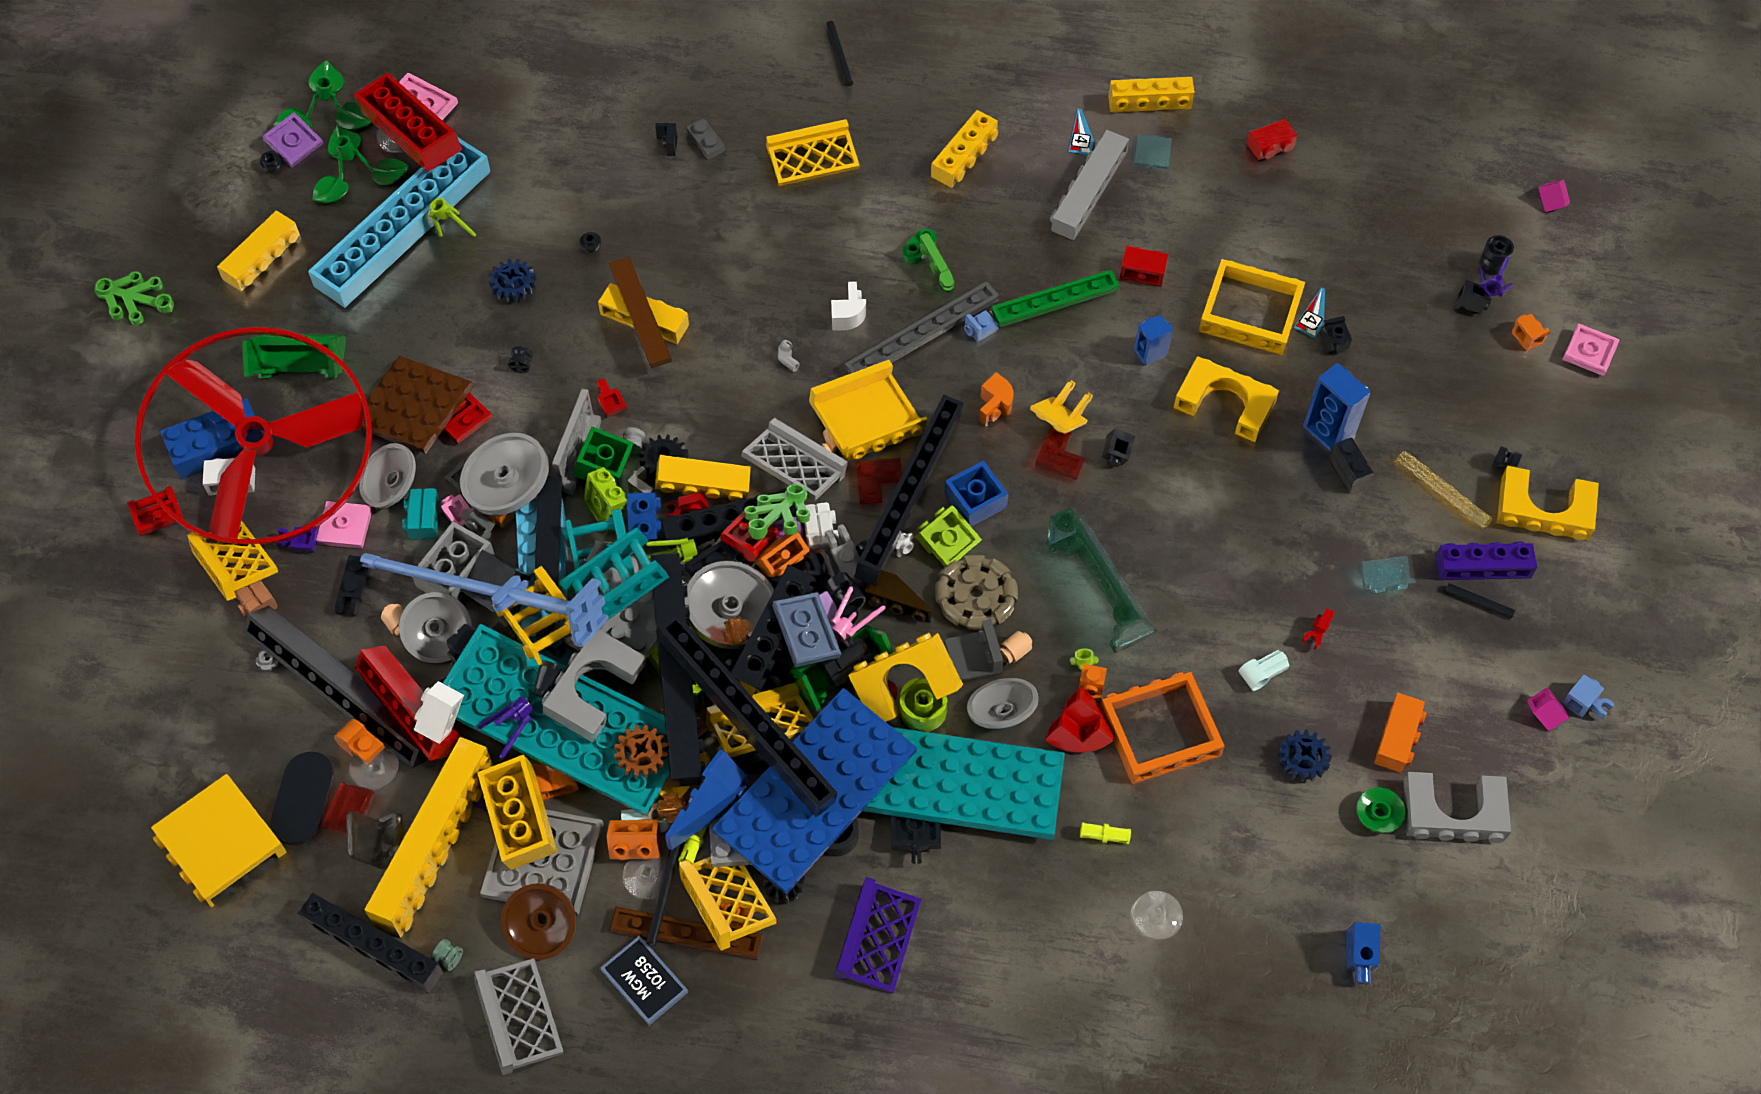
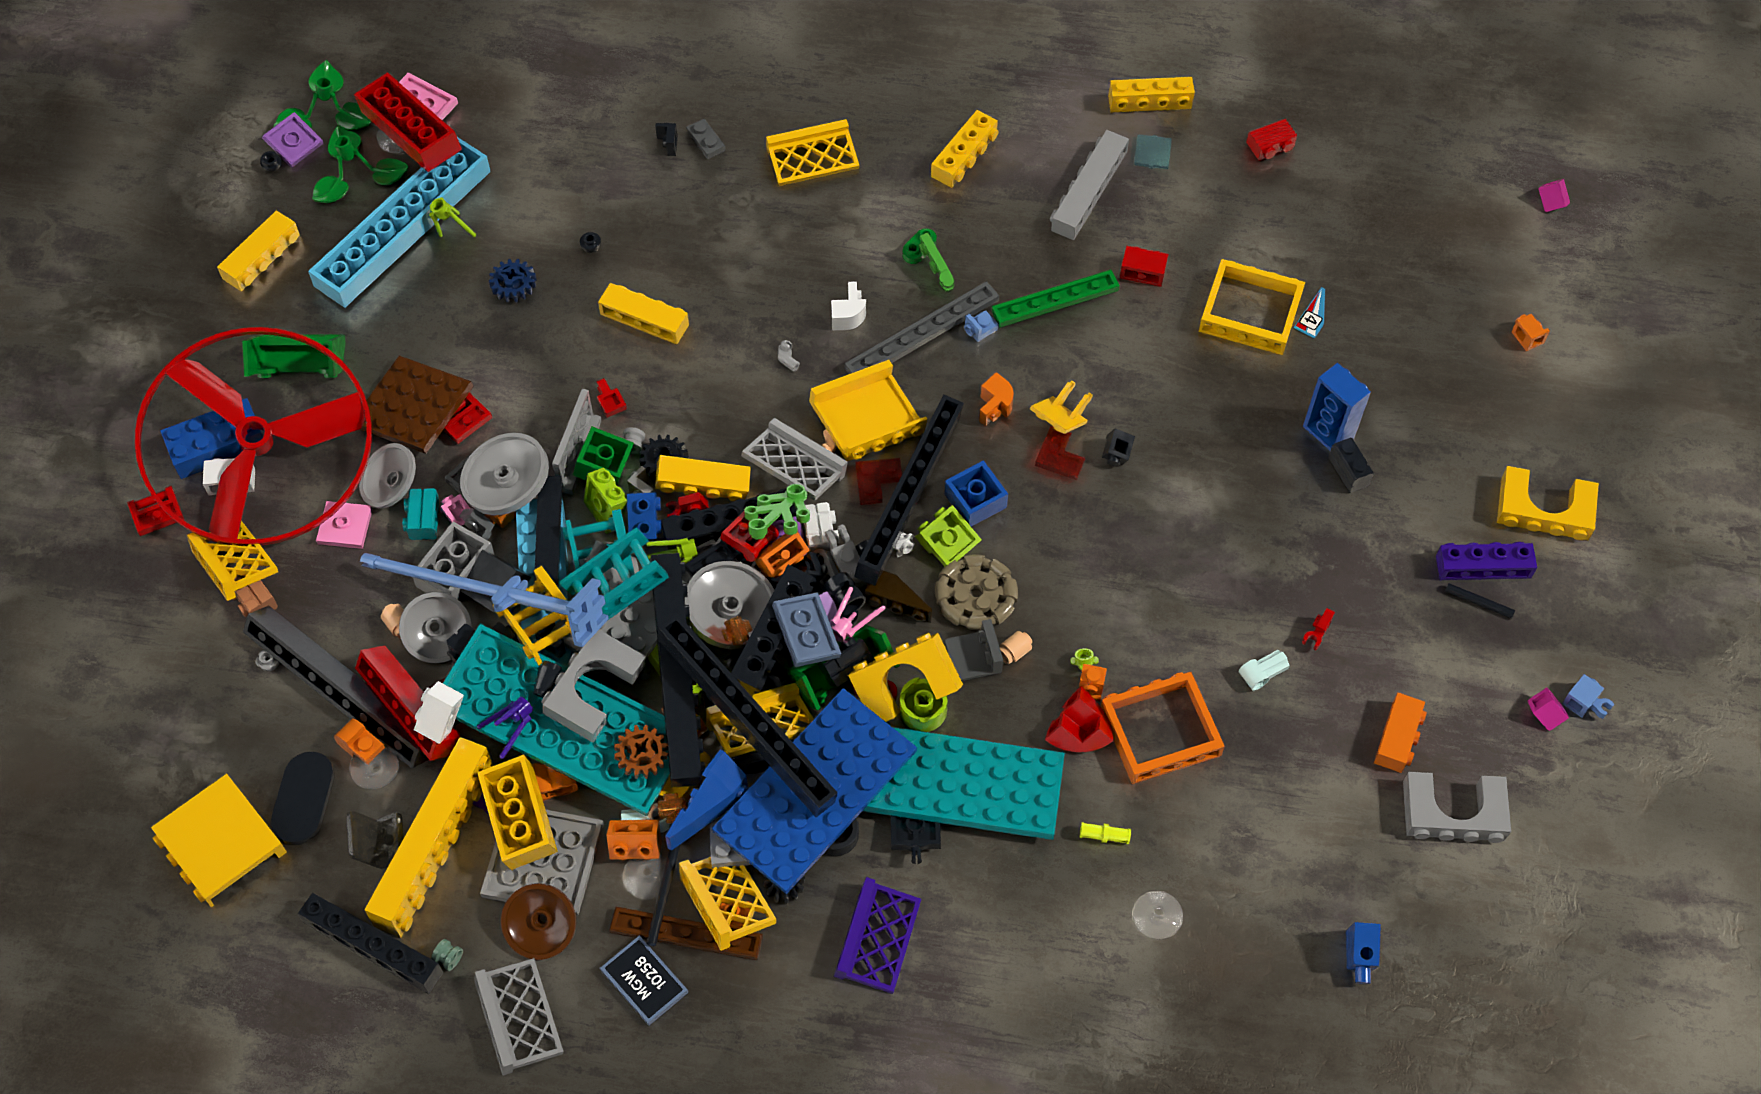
(107, 289): bright green plant -> none
(302, 543): dark purple plate -> none
(347, 799): clear red plate -> none
(352, 585): black hinge -> none
(520, 359): black wheel -> none
(640, 312): reddish brown tile -> none
(692, 846): neon yellow pin -> none
(839, 53): black bar -> none
(1002, 703): light grey dish -> none
(1074, 535): clear green windscreen -> none
(1081, 137): sticker -> none
(1153, 339): blue brick -> none
(1208, 377): yellow arch -> none
(1304, 752): dark blue gear -> none
(1335, 335): black brick -> none
(1384, 801): green dish -> none
(1386, 572): clear light blue bracket -> none
(1444, 489): clear yellow axle -> none
(1472, 297): black brick -> none
(1494, 253): black wheel -> none
(1495, 283): dark purple plant -> none
(1513, 458): black wheel -> none
(1591, 349): bright pink plate -> none

